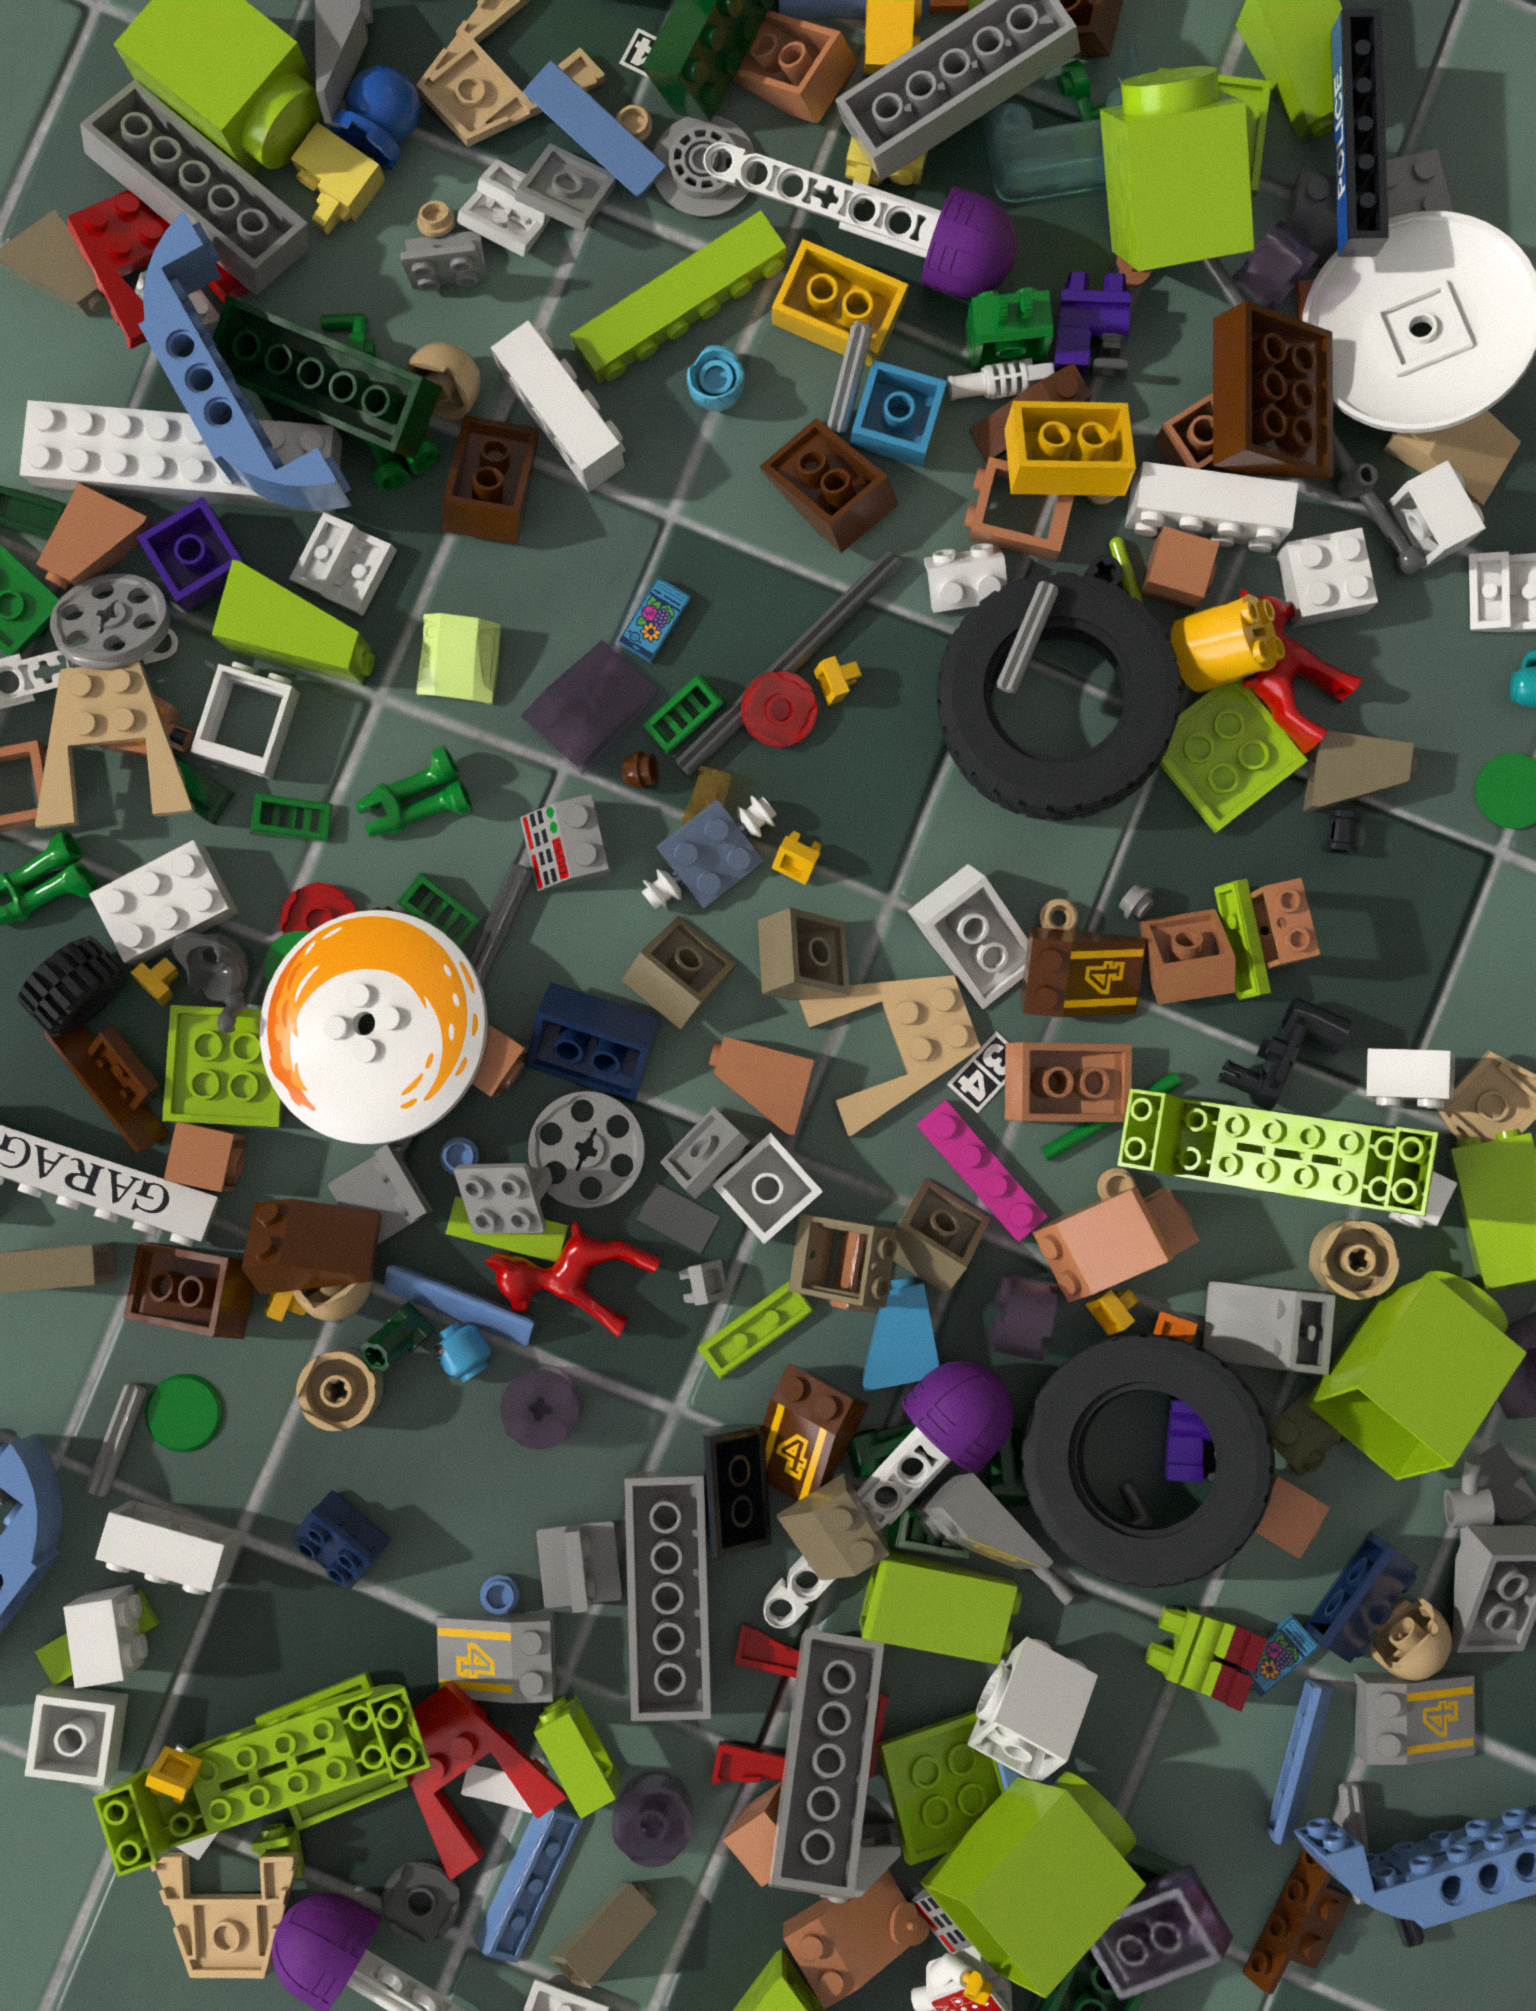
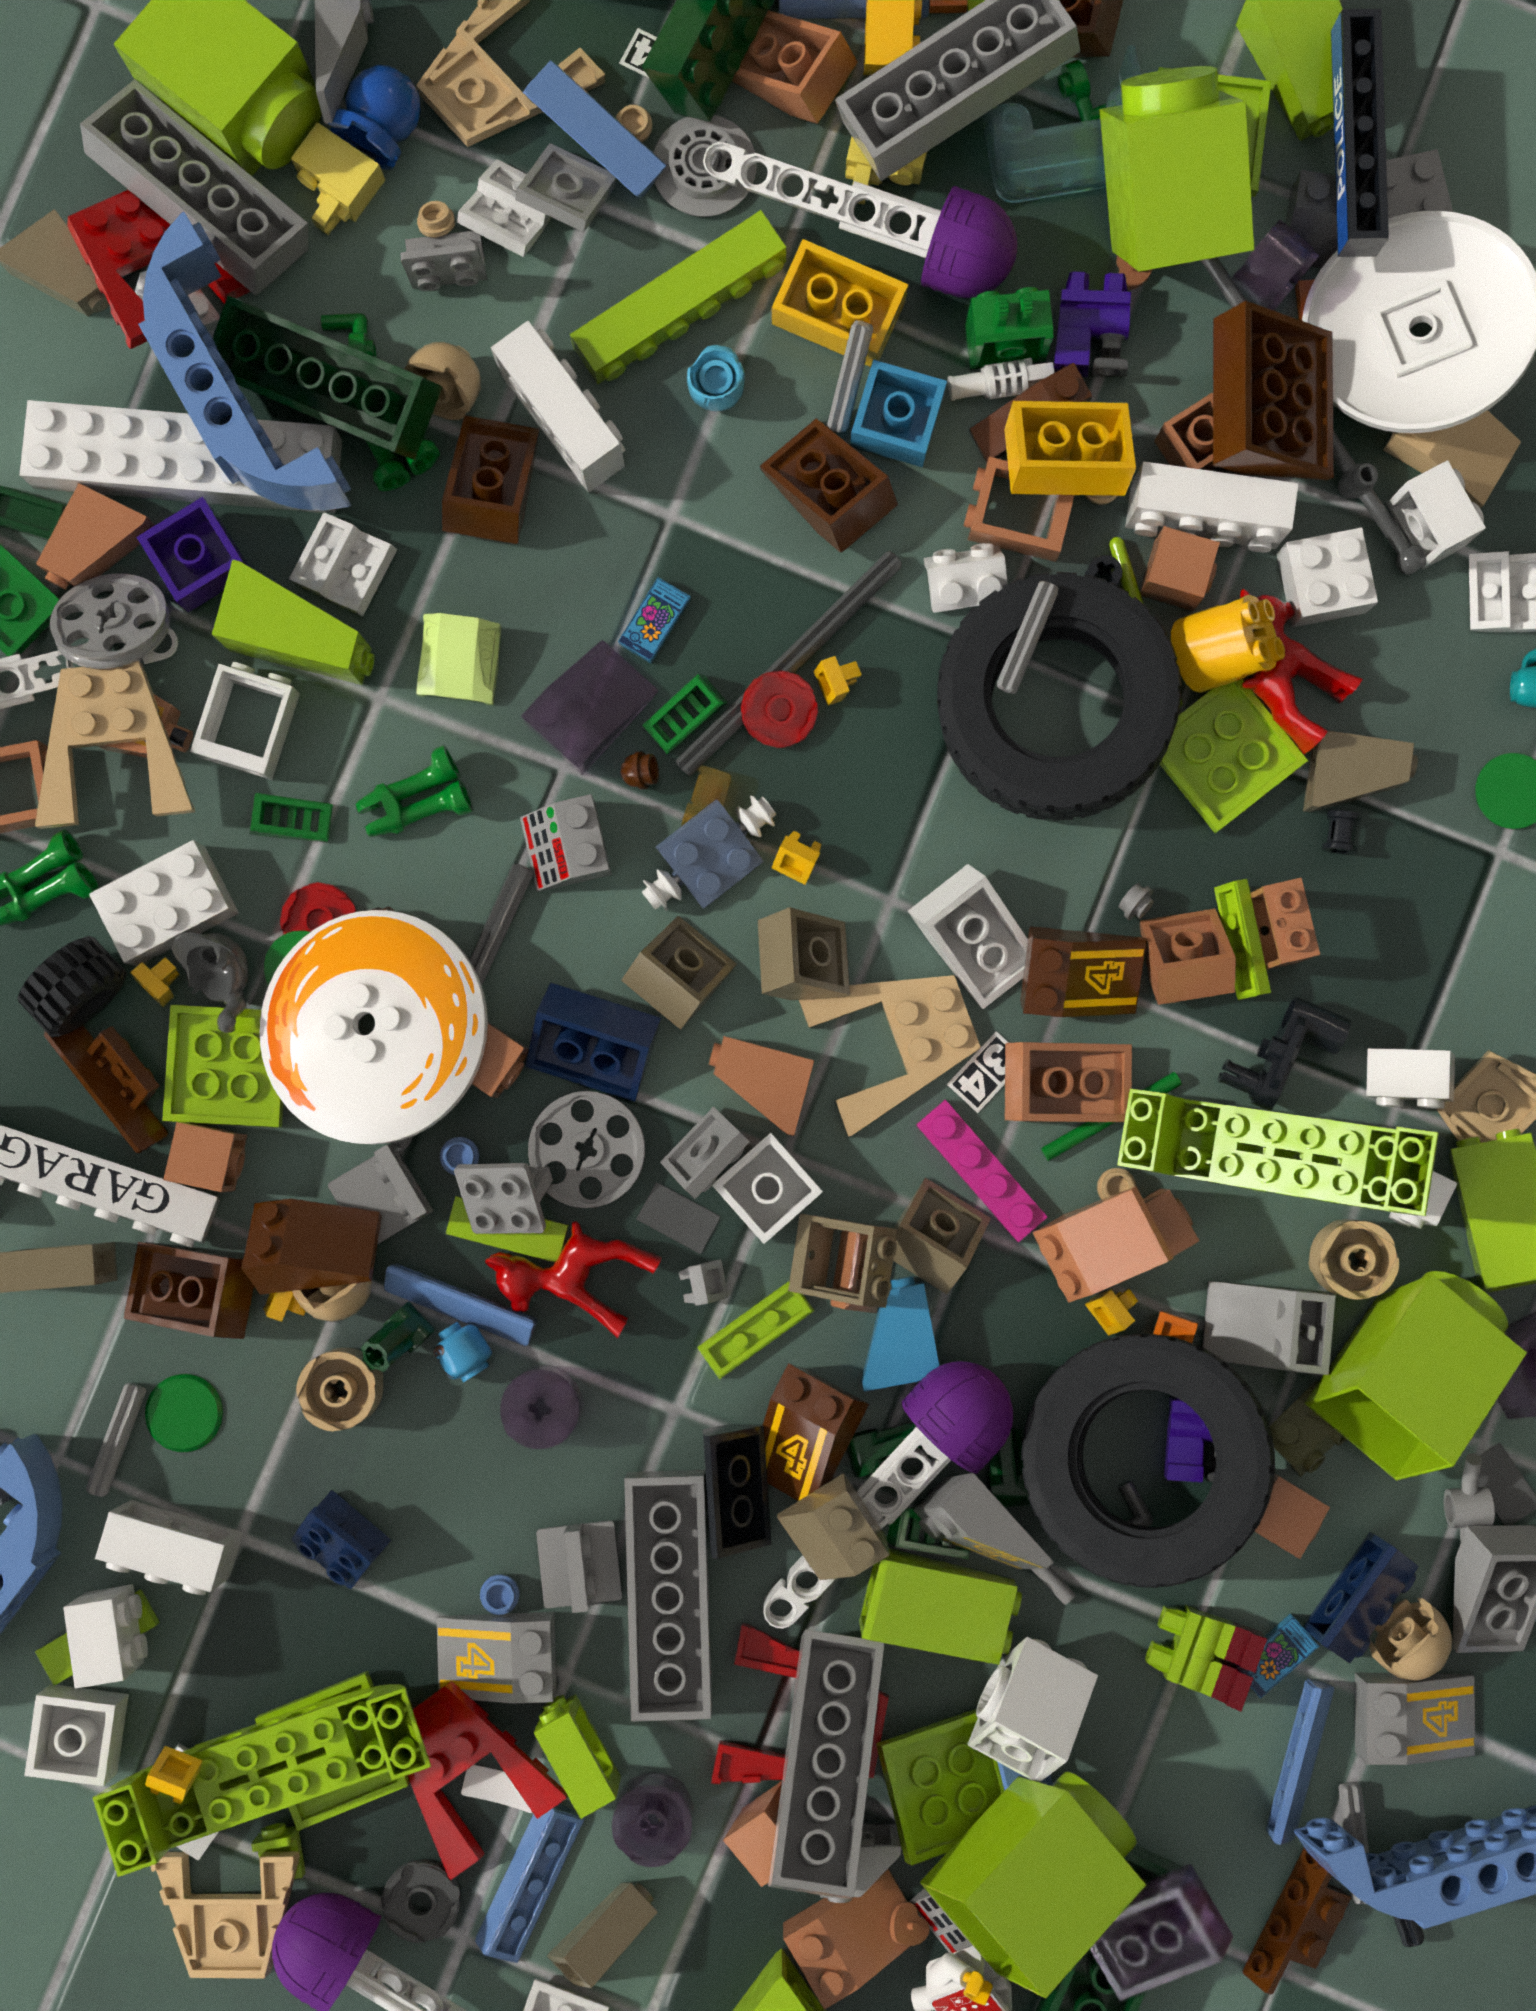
(205, 793): dark green tile -> none
(415, 886): green slope -> none
(1024, 1316): clear purple brick -> none
(1059, 905): tan plate -> none

